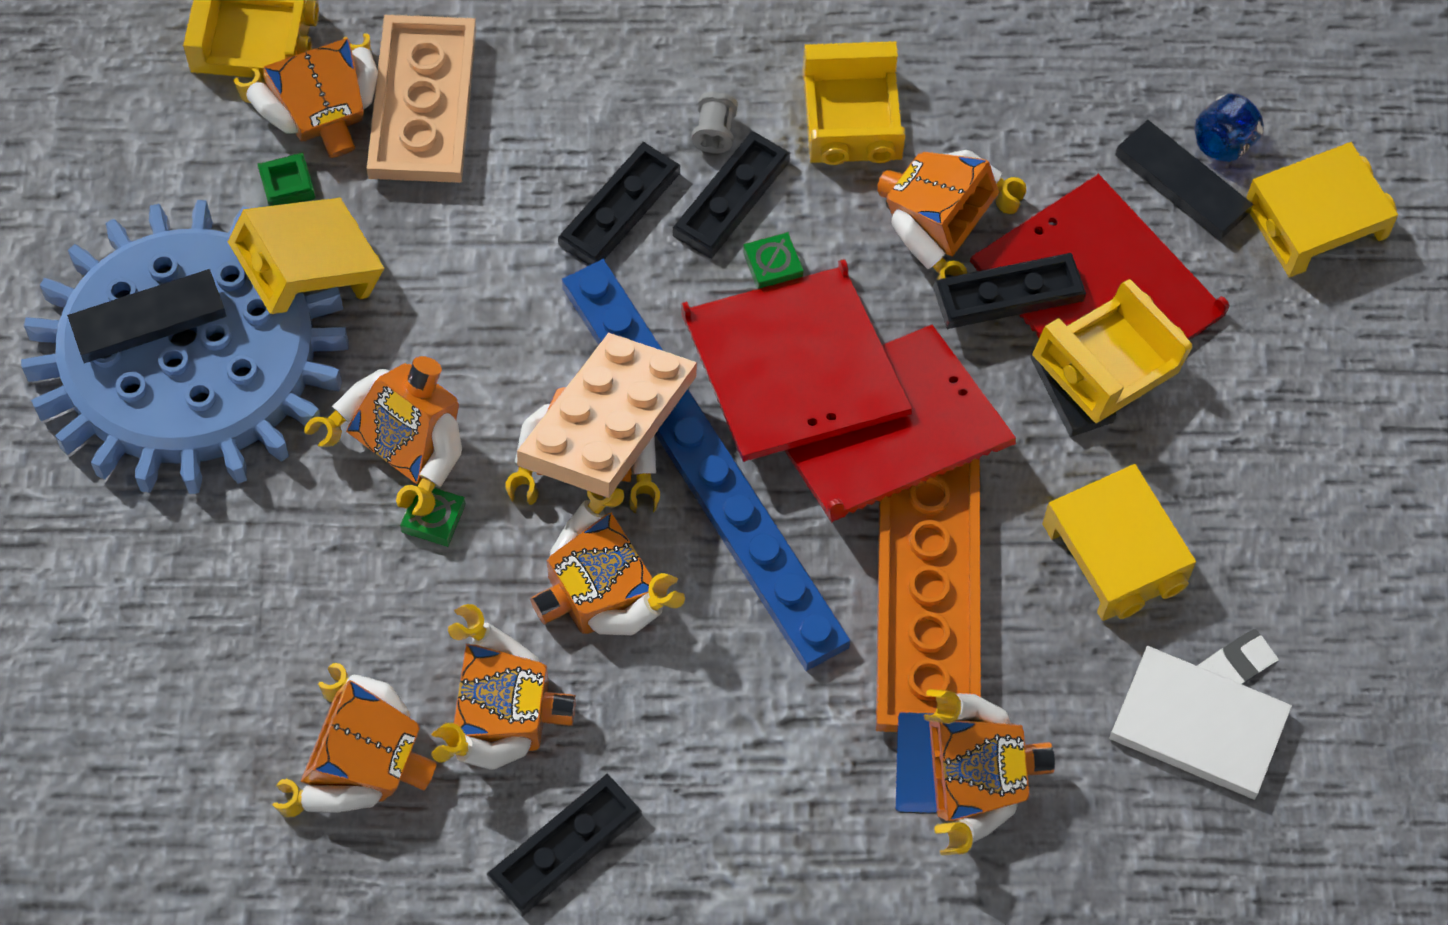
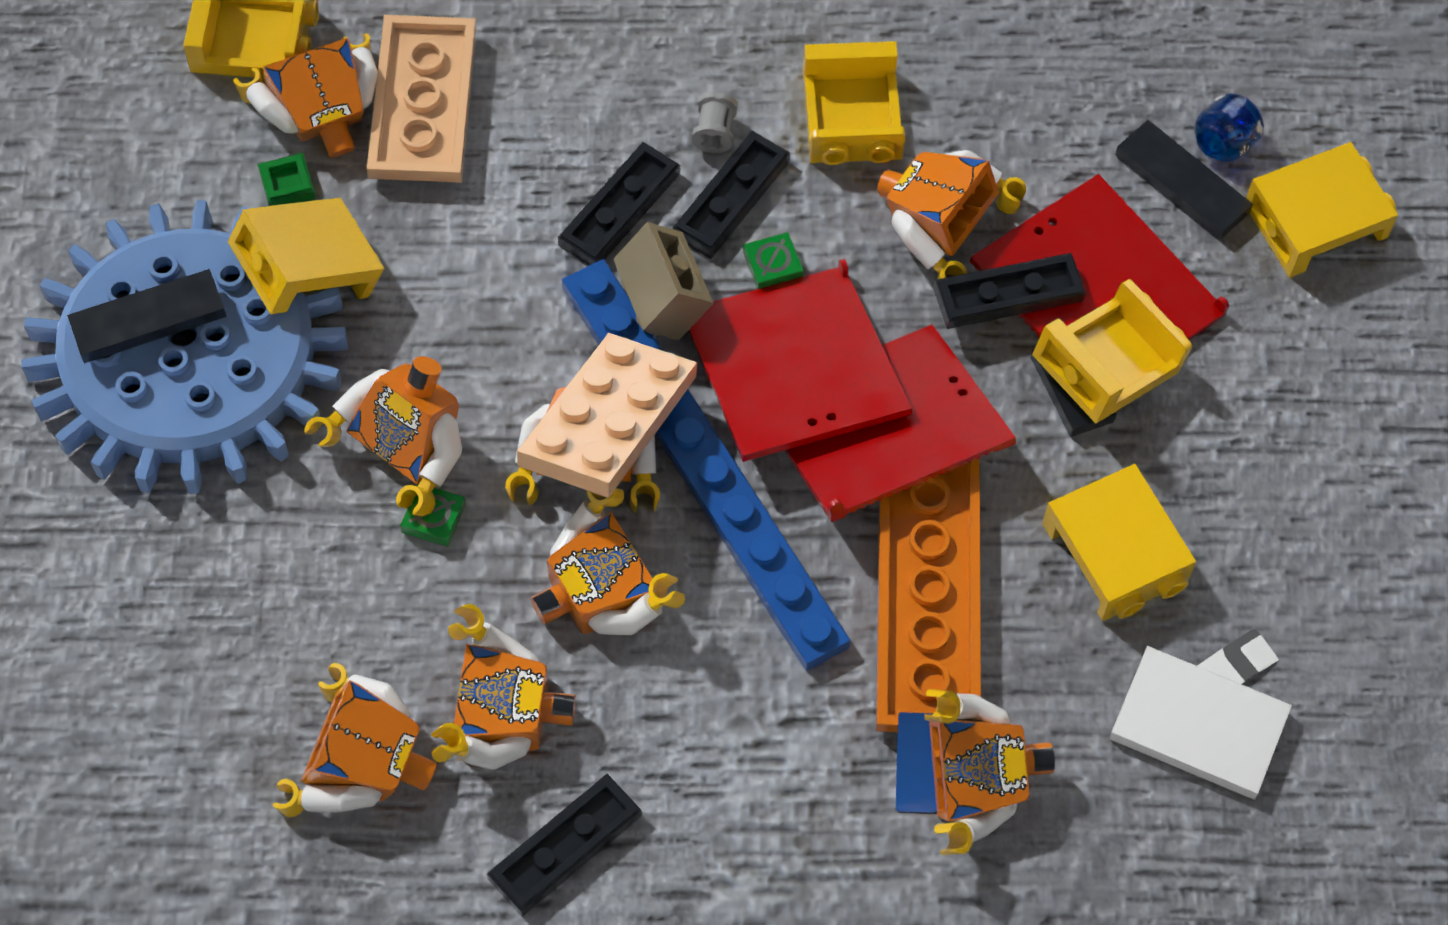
(662, 281): none -> dark tan brick

